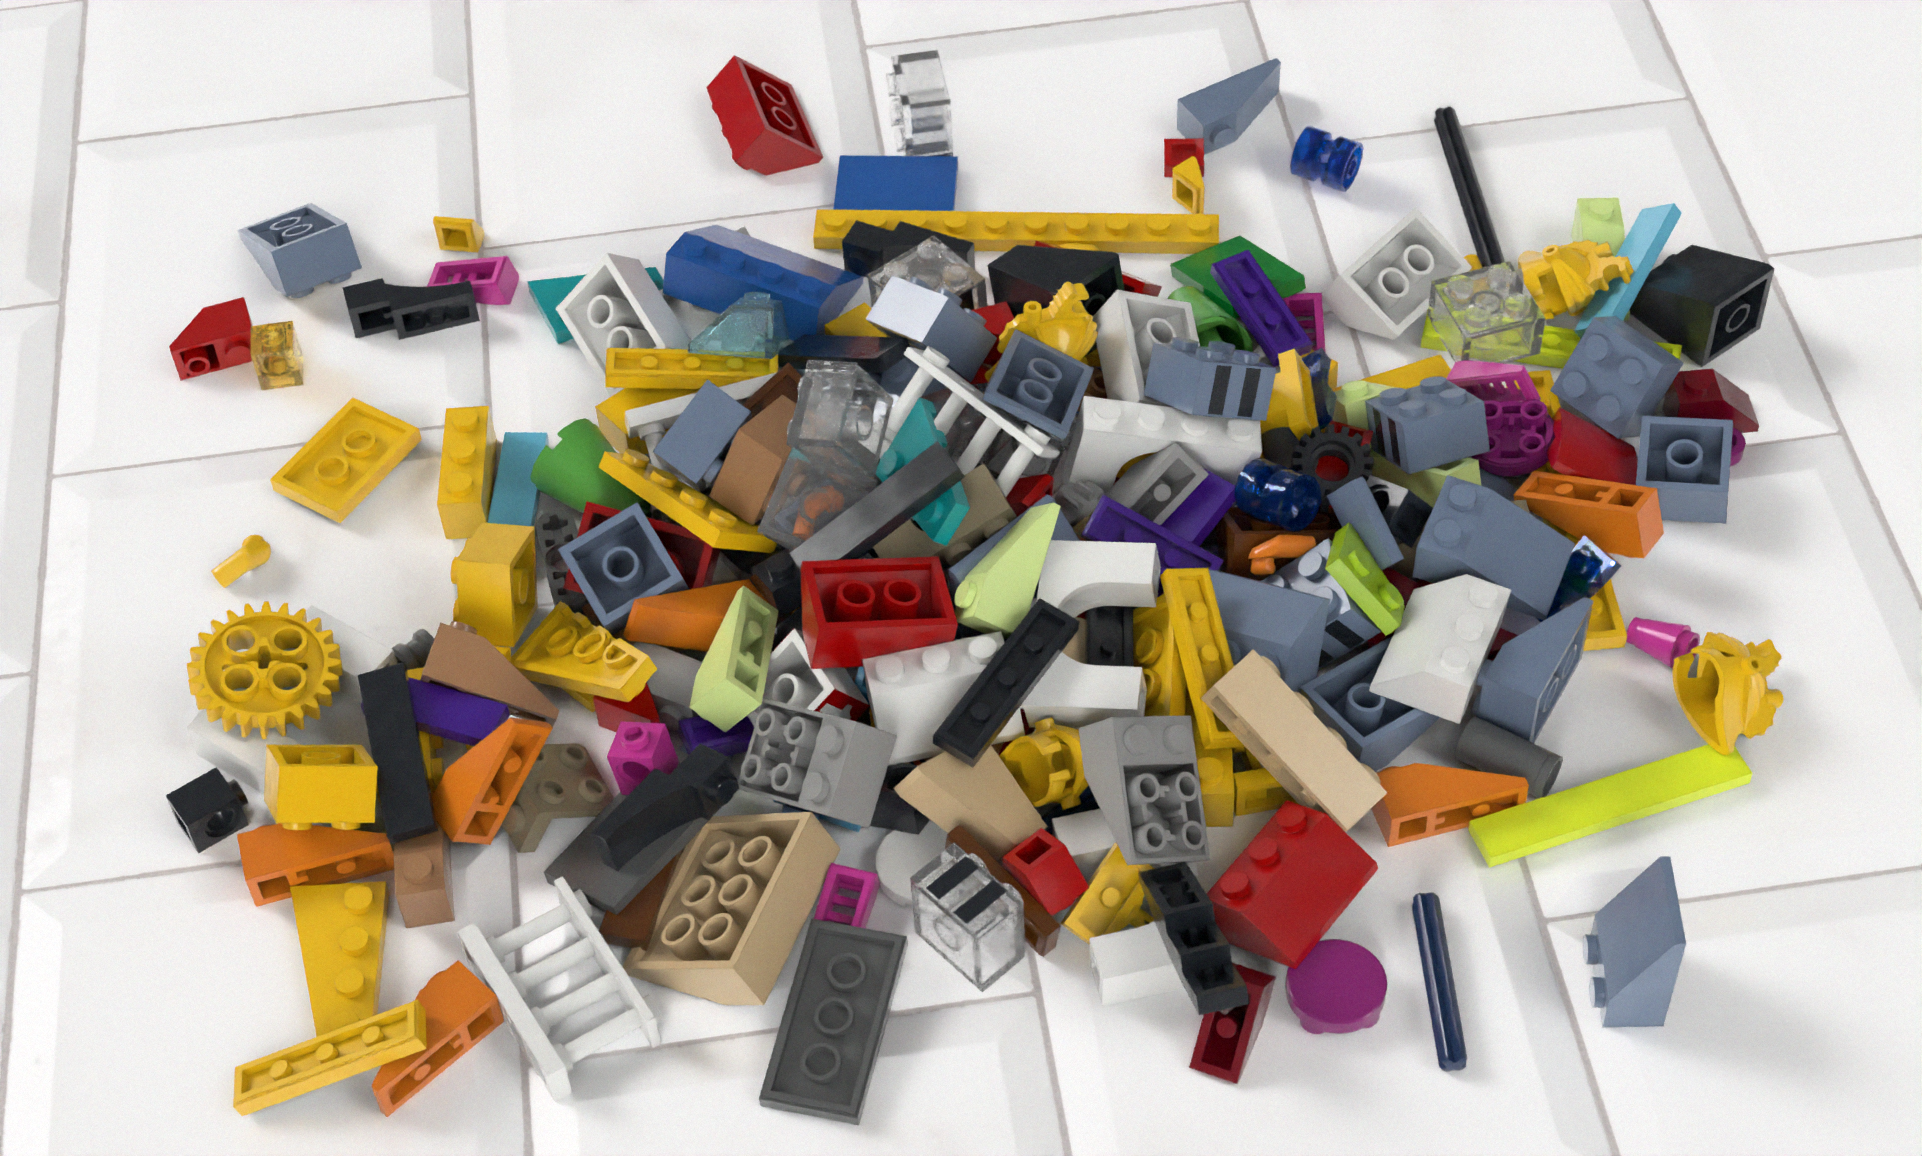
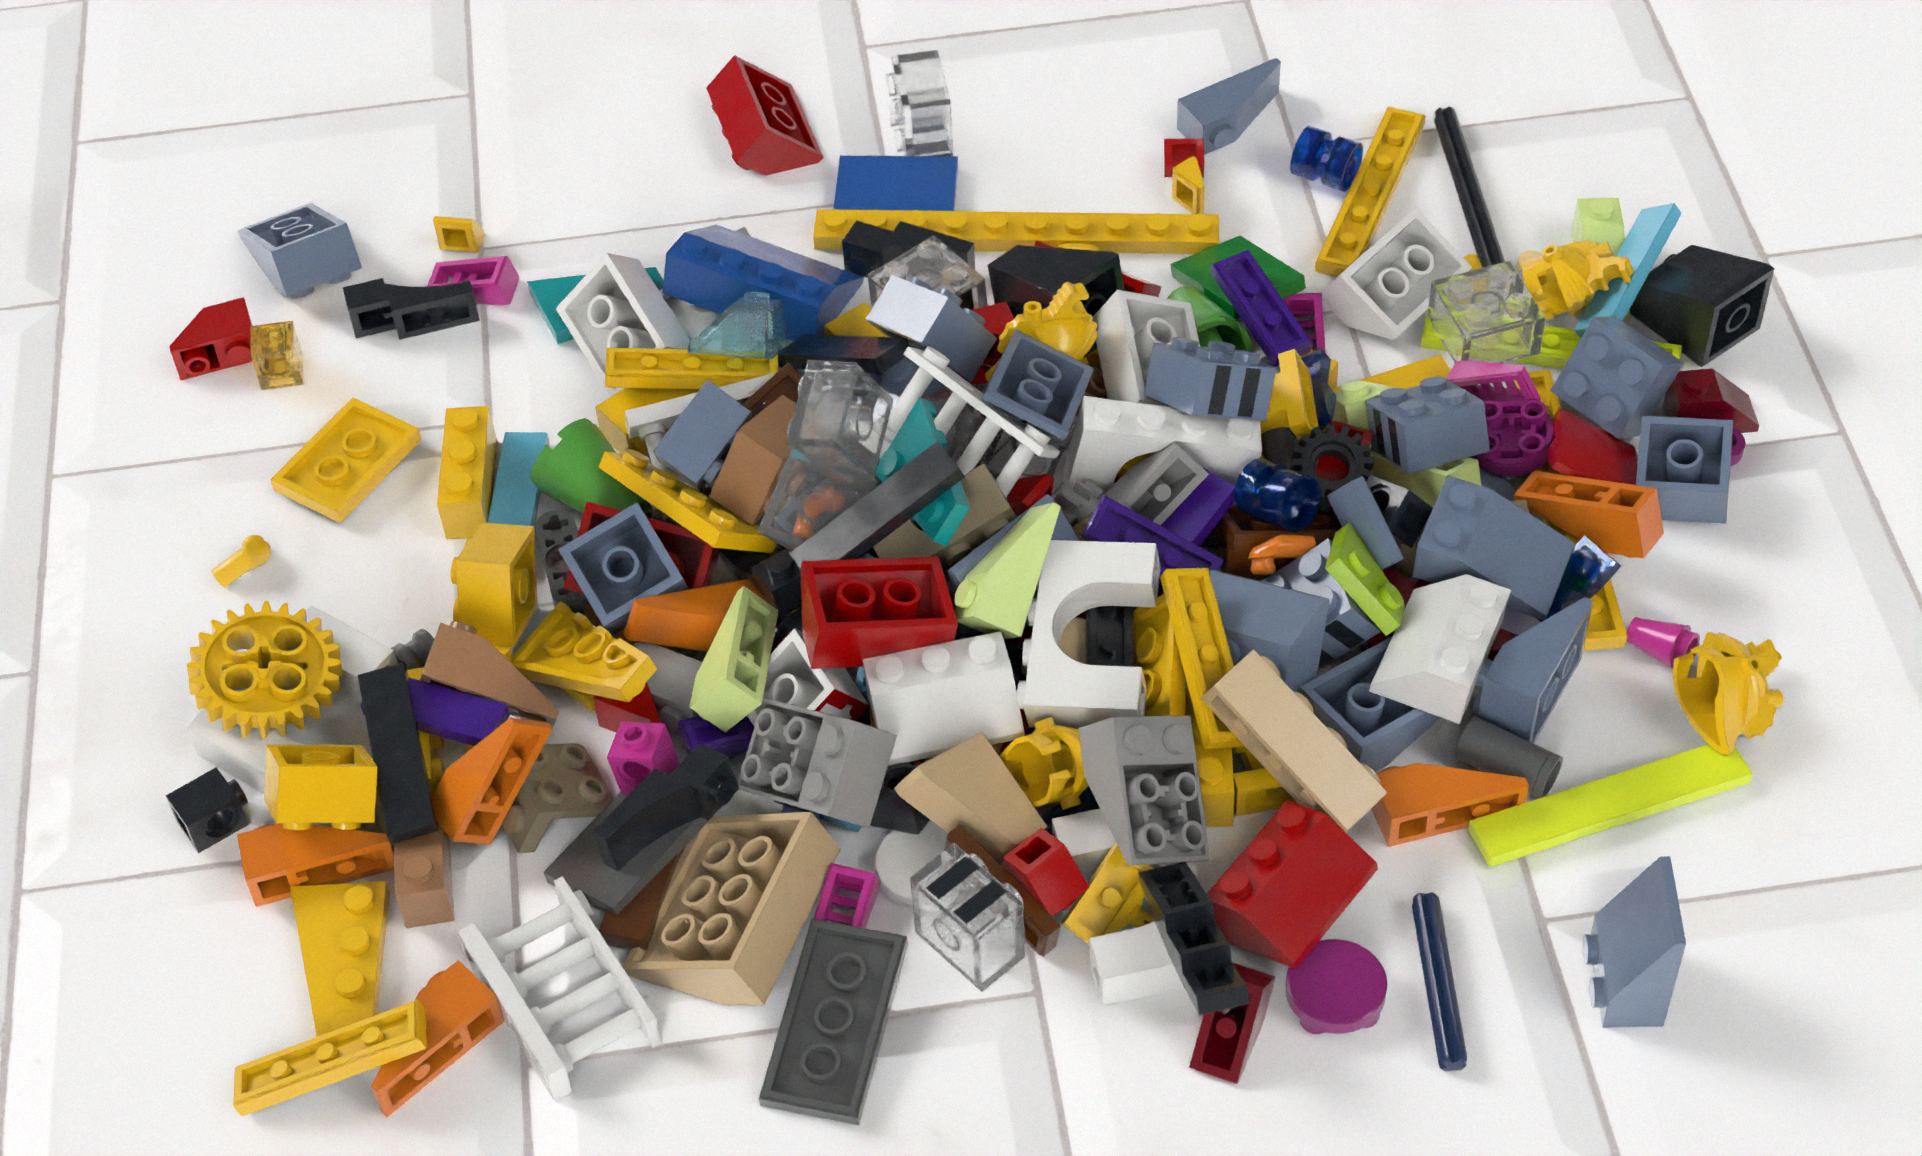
(1005, 682): black tile -> none
(1371, 191): none -> yellow tile

